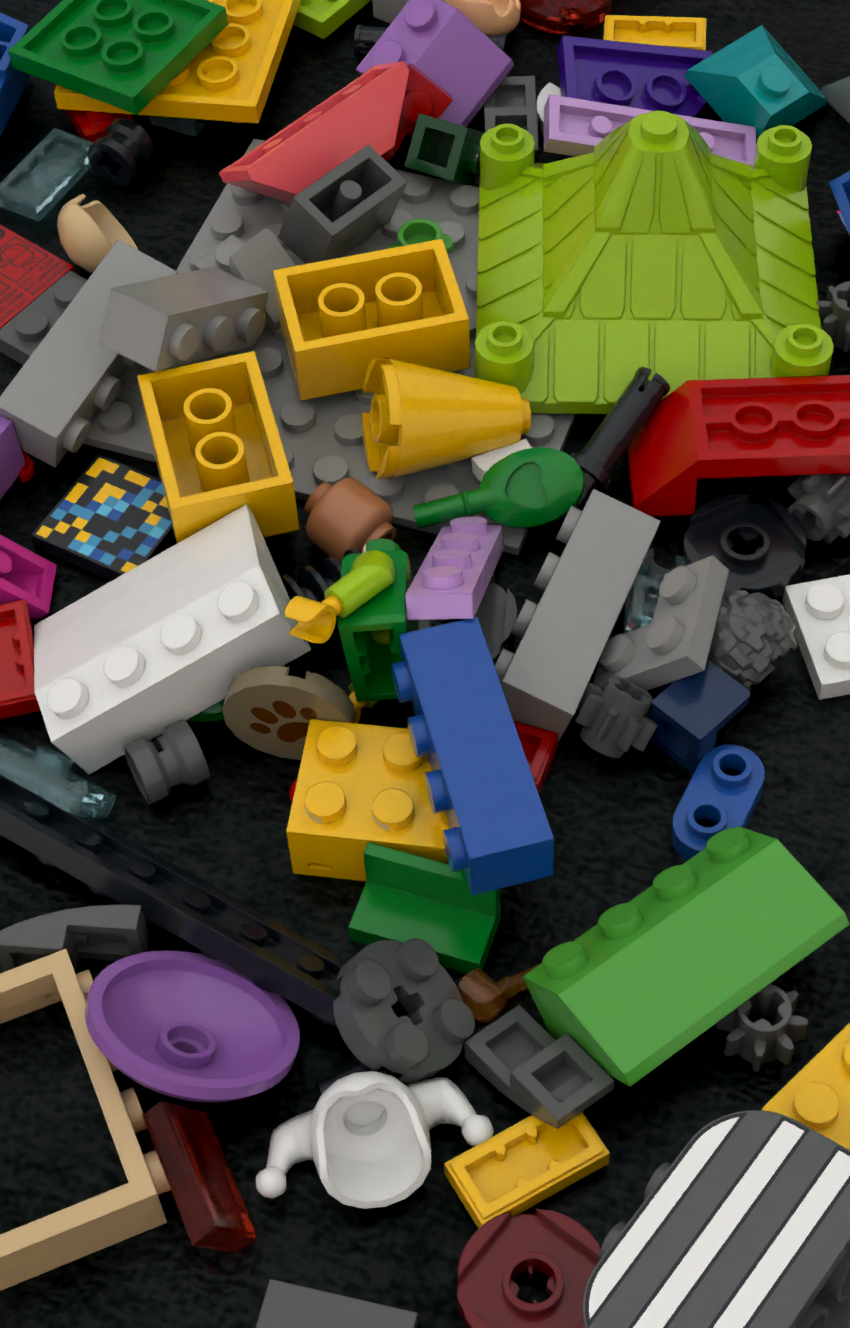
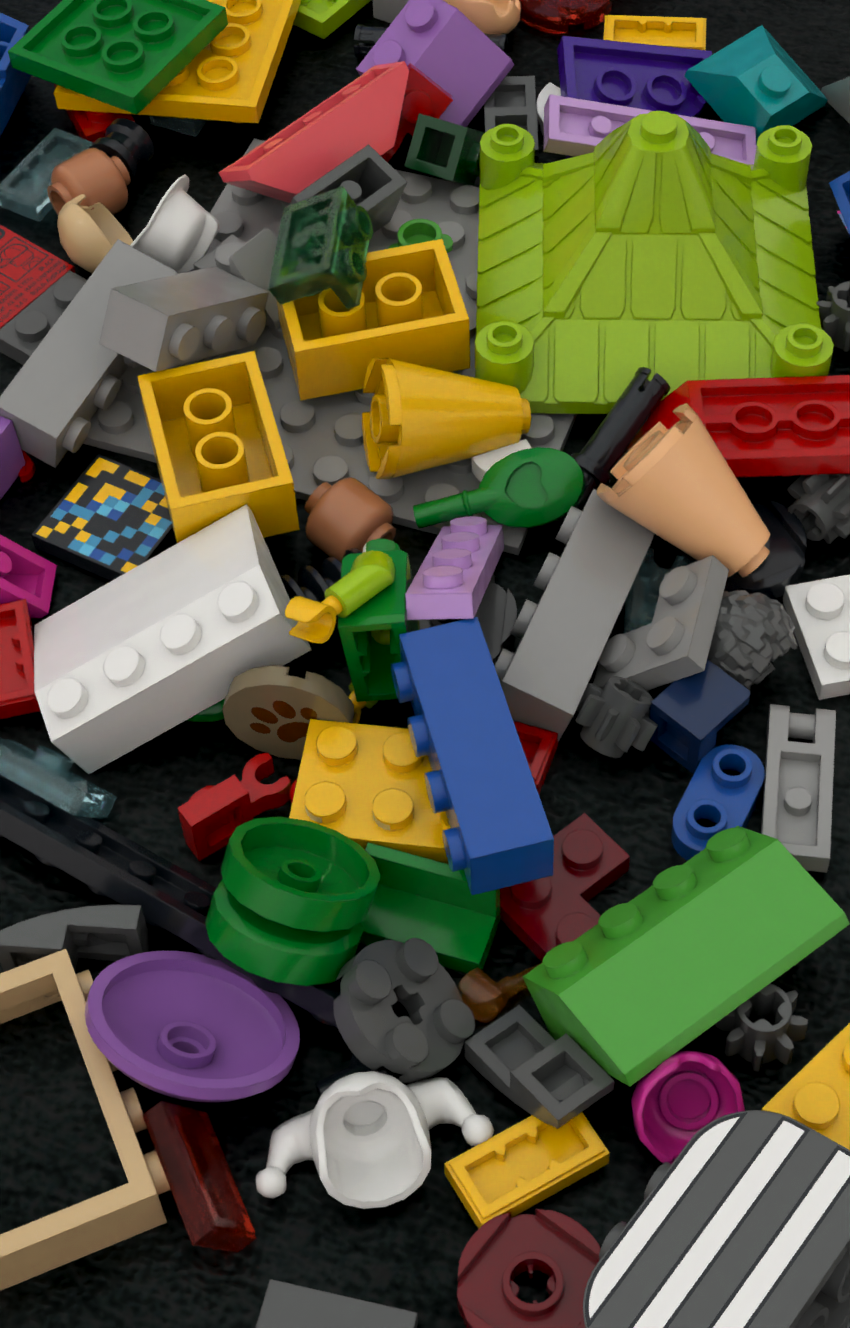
(92, 174): none -> nougat head
(166, 762): dark grey wheel -> none
(178, 229): none -> white piece
(218, 809): none -> red plate
(291, 900): none -> green wheel
(321, 248): none -> clear green bracket
(556, 907): none -> dark red plate
(681, 1100): none -> dark pink hair
(688, 495): none -> light nougat cone
(800, 784): none -> light grey plate

